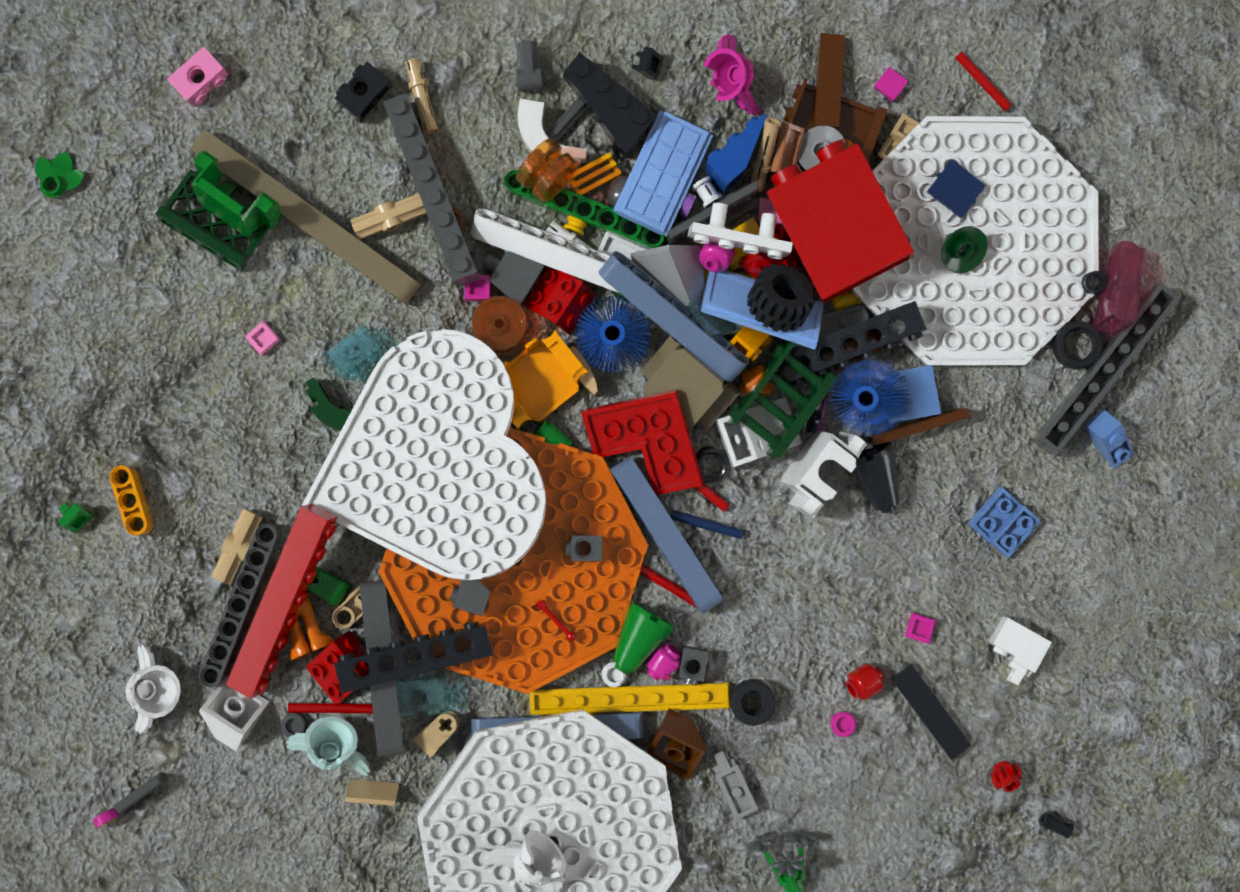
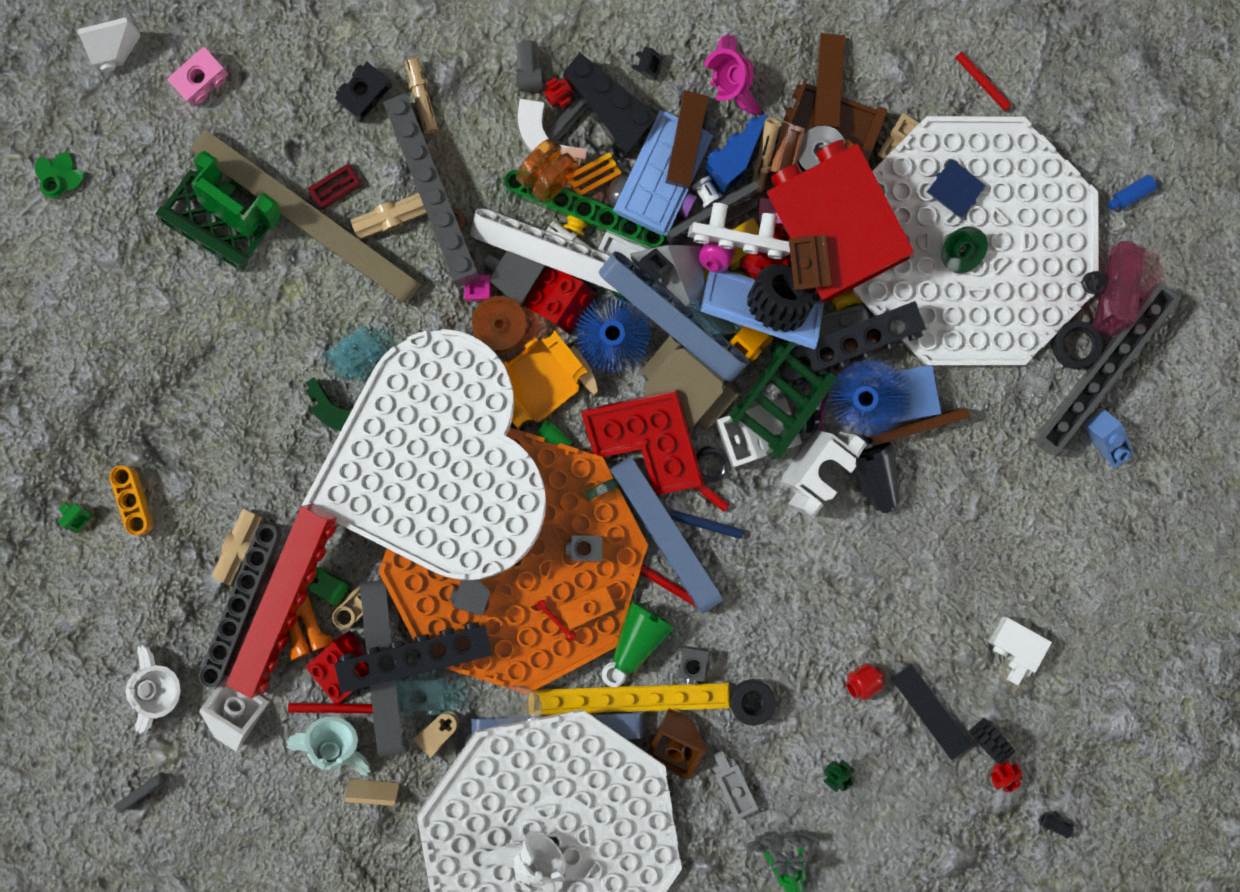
(105, 818): dark pink tile -> none
(109, 43): none -> white slope
(262, 338): bright pink tile -> none
(293, 724): dark grey tile -> none
(337, 196): none -> dark red tile
(505, 700): none -> clear dish
(558, 92): none -> red gear
(587, 607): none -> orange plate
(601, 489): none -> clear green tile
(655, 265): none -> black tile
(664, 662): dark pink head -> none
(686, 139): none -> reddish brown tile
(749, 379): orange head -> none
(810, 262): none -> reddish brown plate
(839, 775): none -> dark green gear
(843, 724): dark pink tile -> none
(890, 84): dark pink tile -> none
(920, 628): dark pink tile -> none
(992, 741): none -> black tyre
(1003, 522): medium blue slope -> none
(1133, 193): none -> blue cylinder

